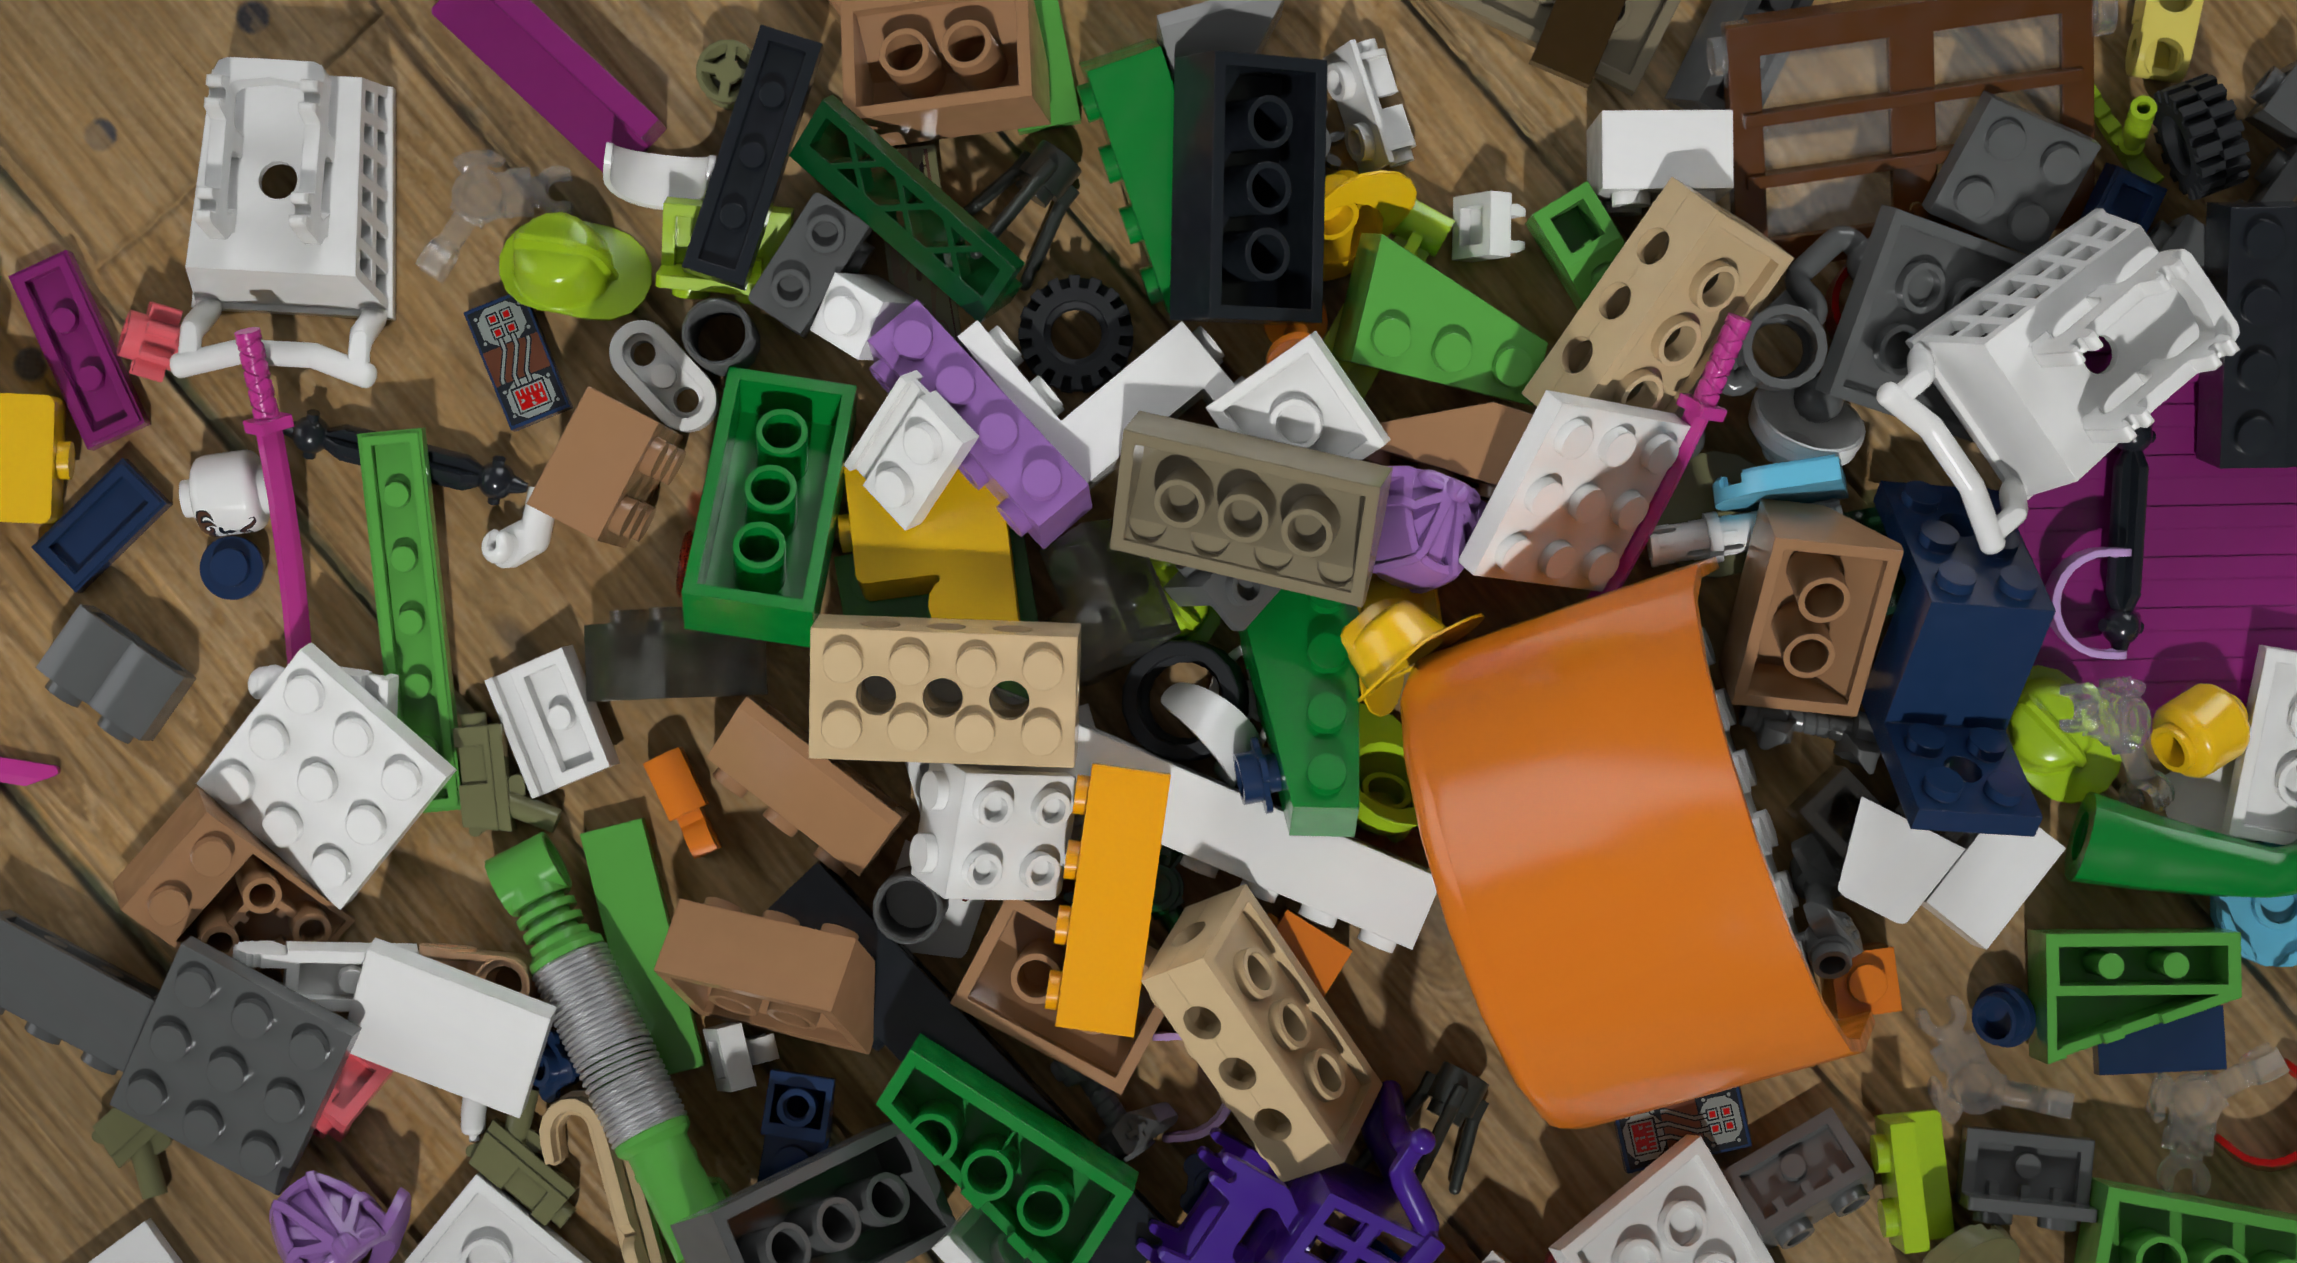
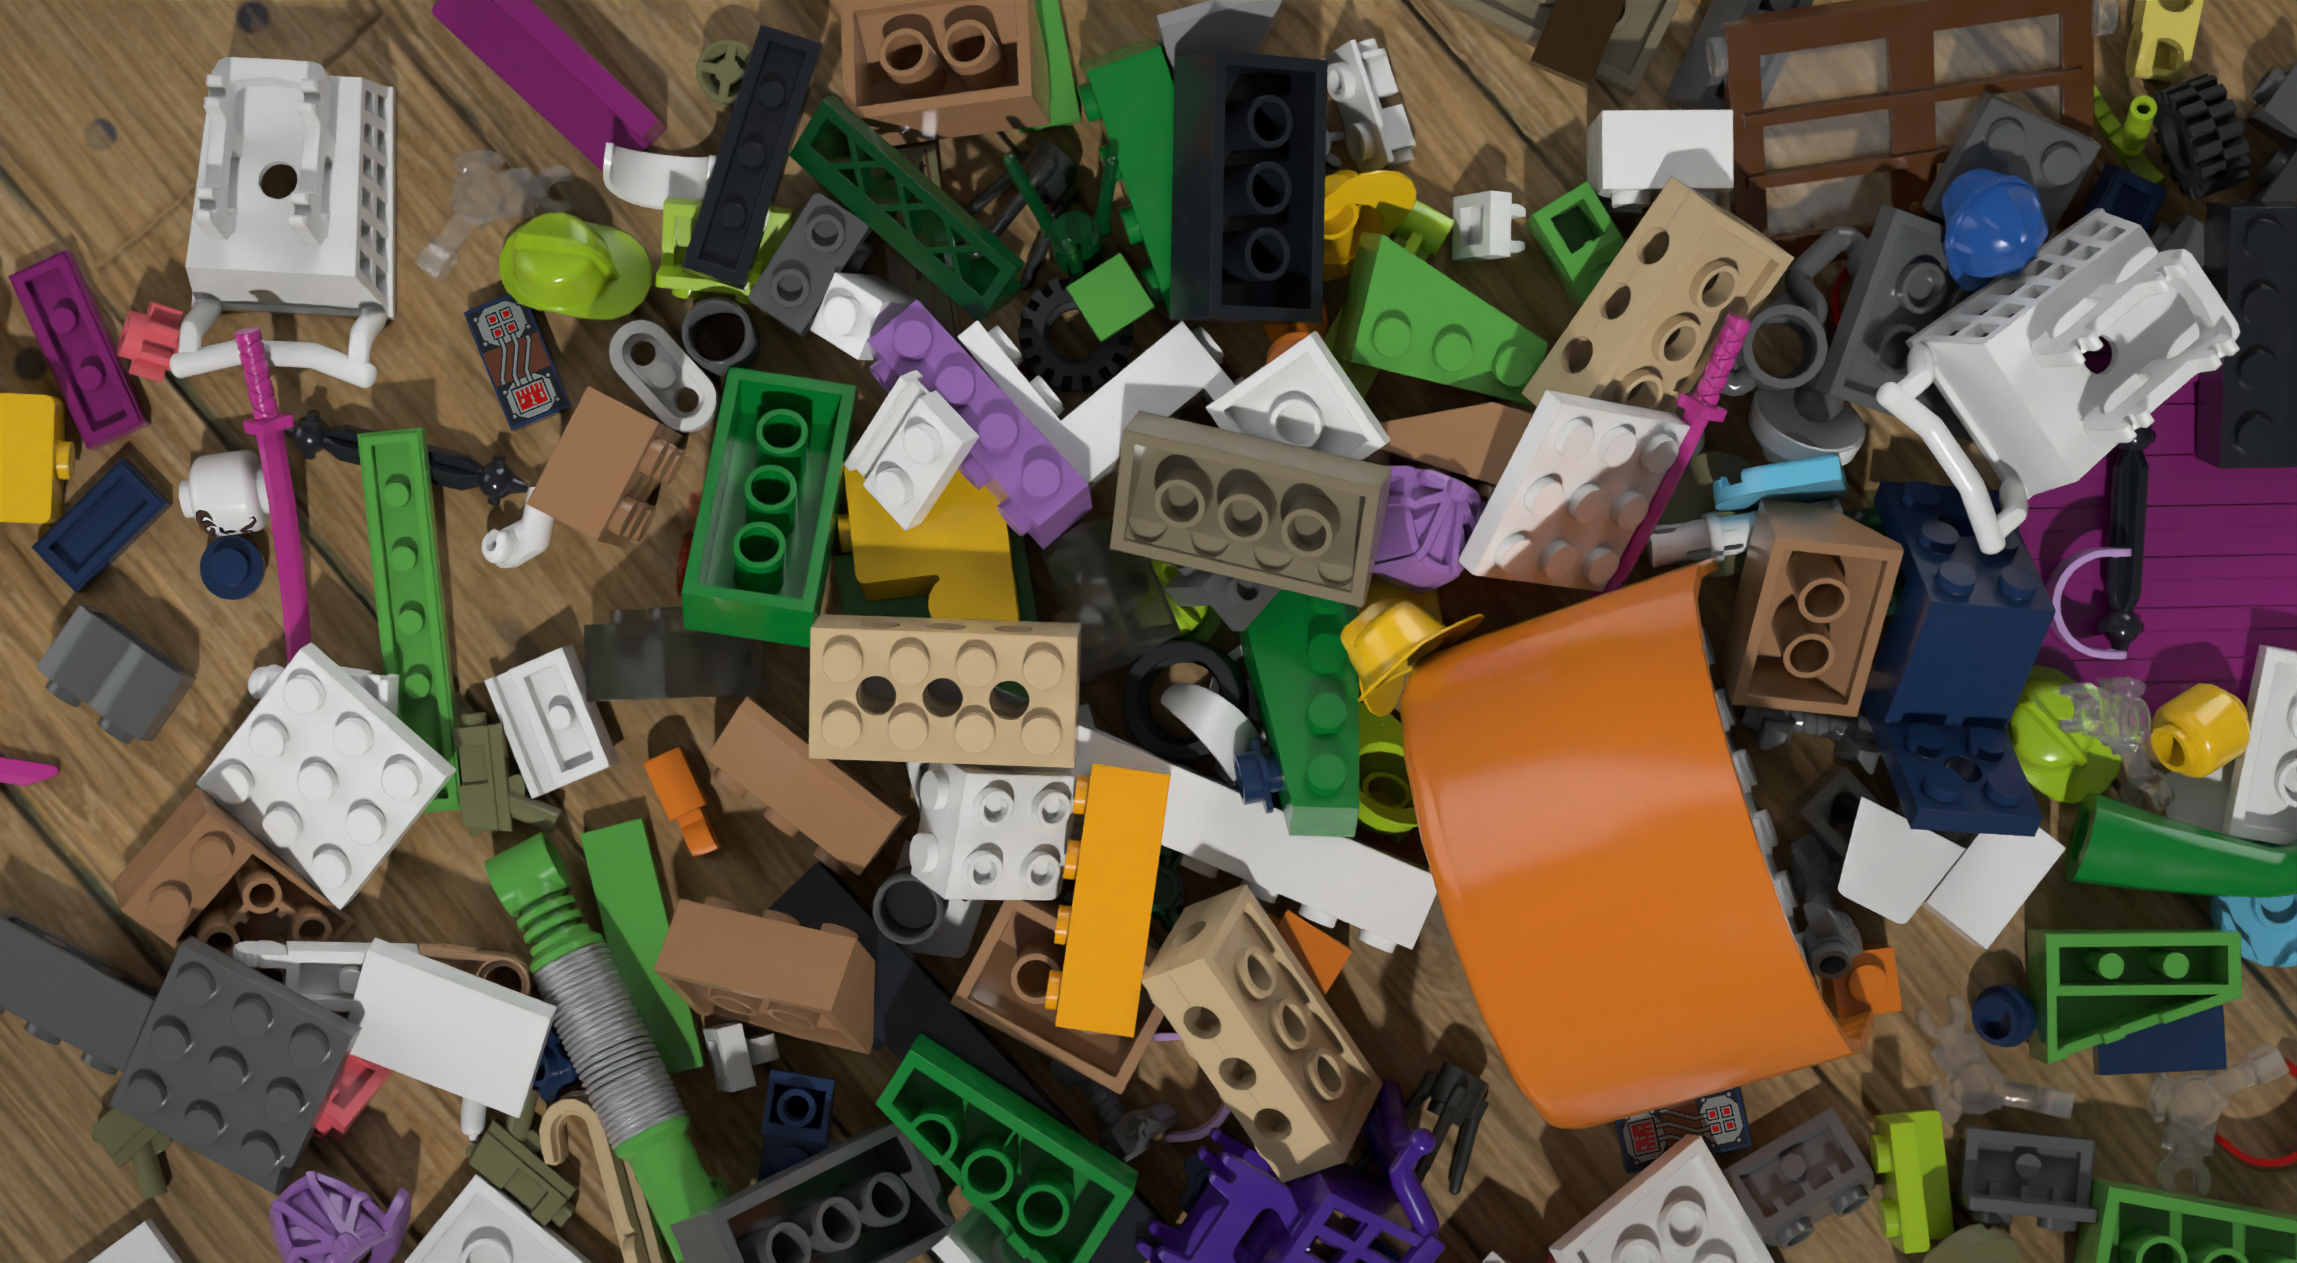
(1074, 235): none -> dark green plant
(1110, 297): none -> bright green tile
(1991, 227): none -> blue piece

